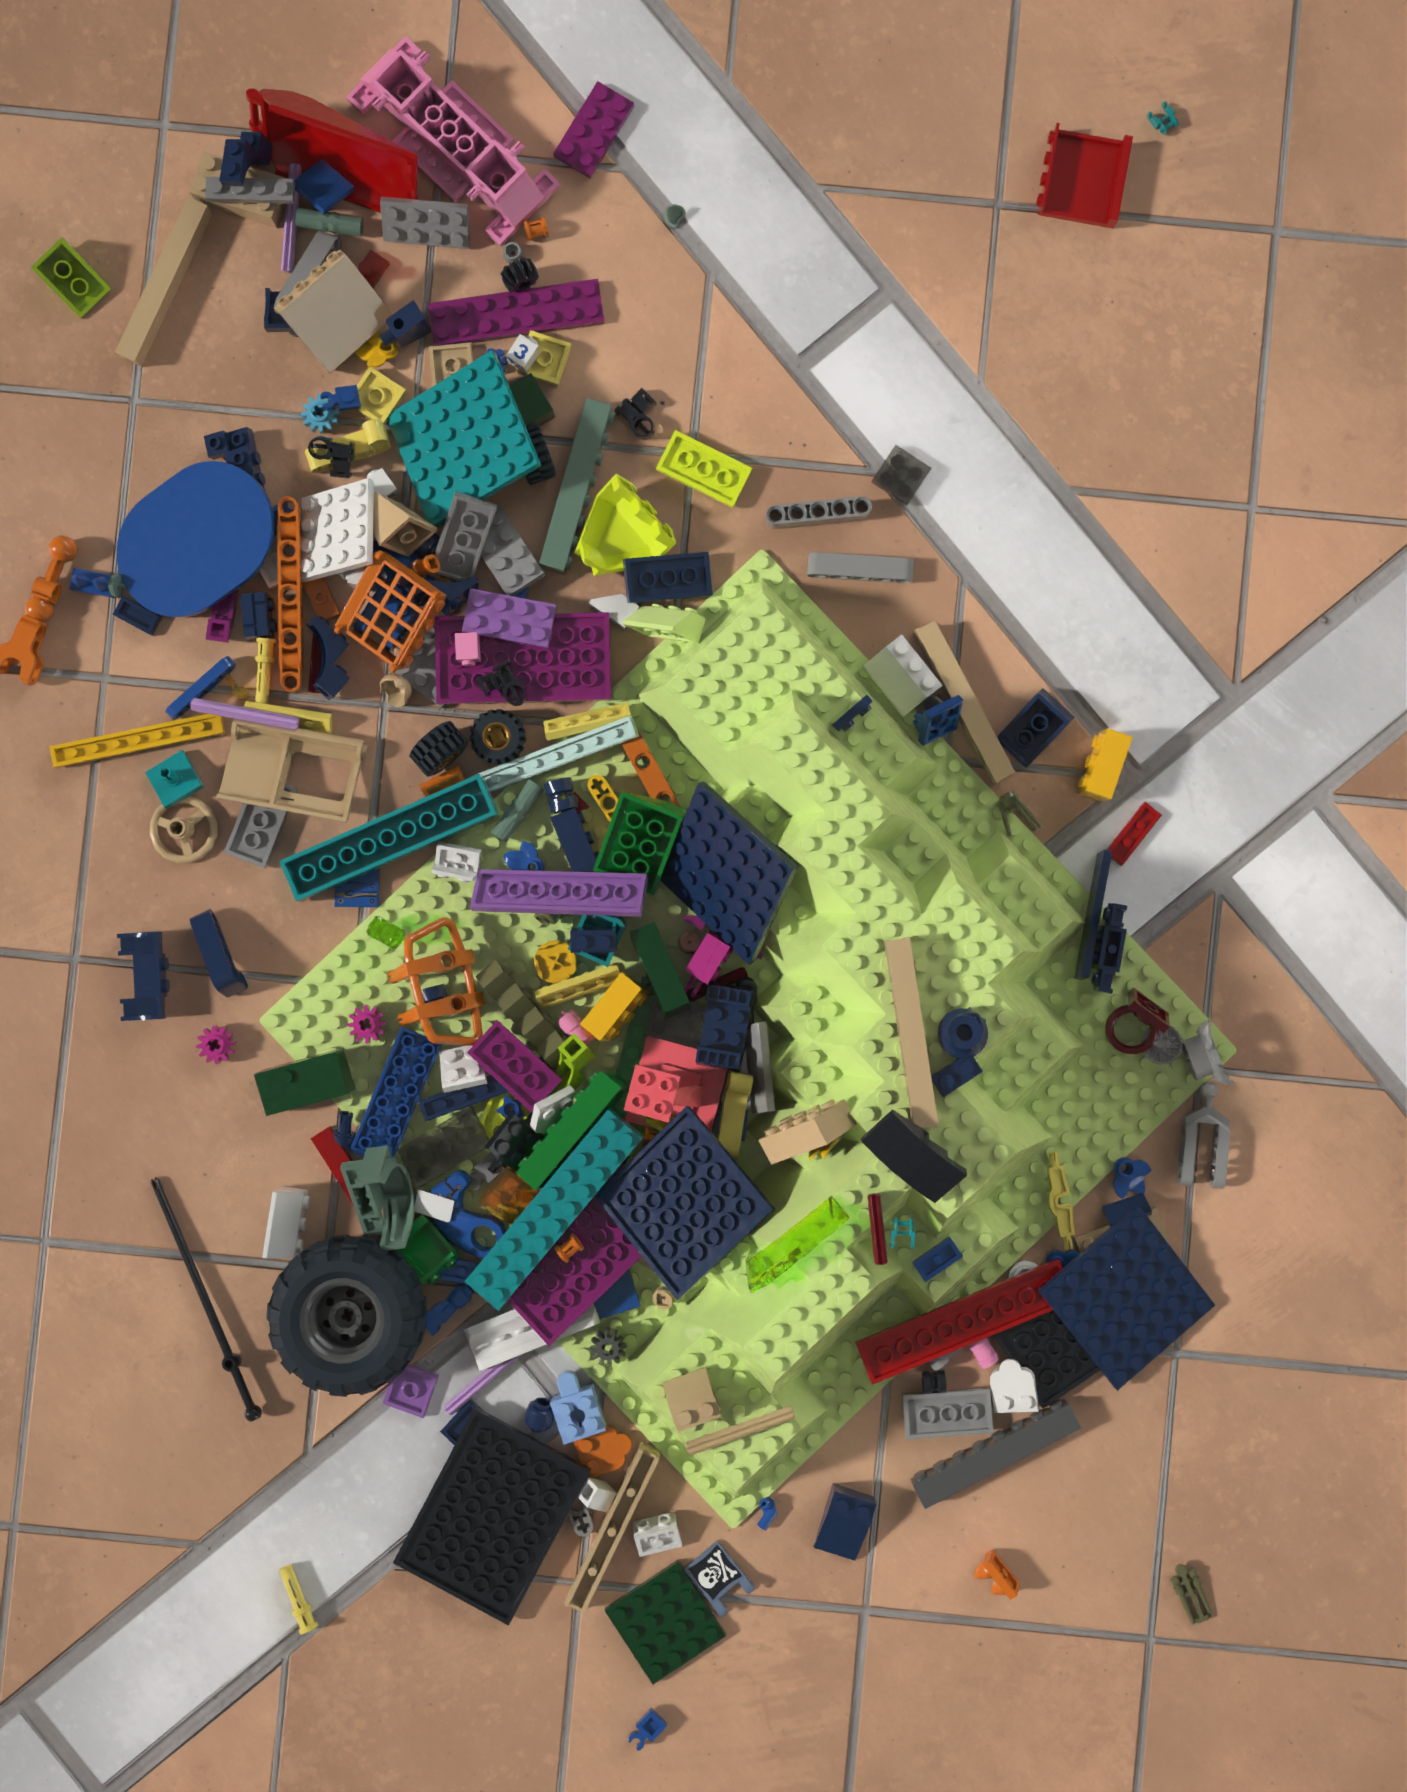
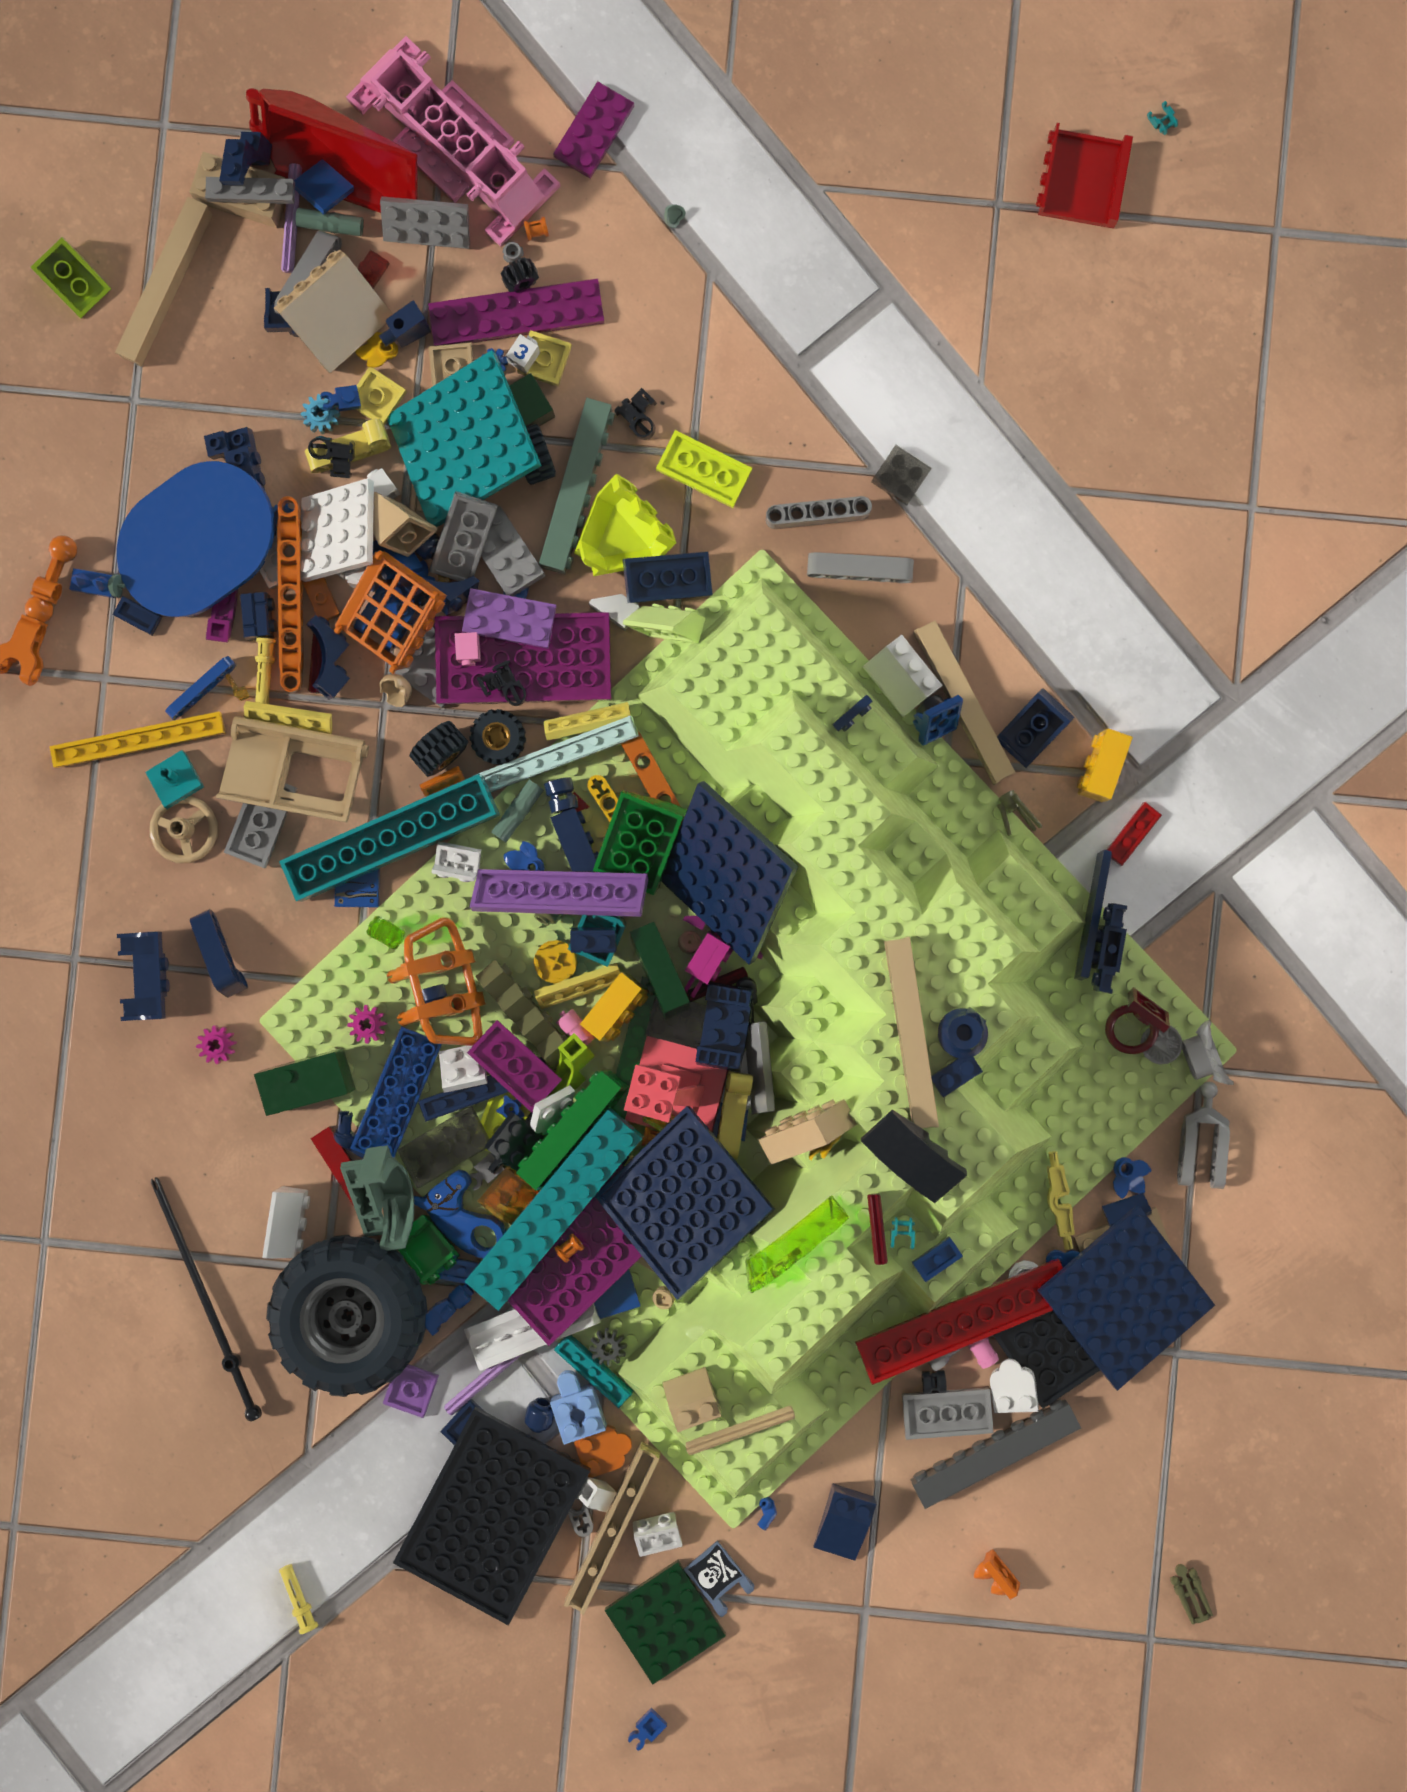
(245, 714): lavender axle -> none
(429, 564): orange bush -> none
(433, 1206): white sticker -> none
(598, 1375): none -> teal tile

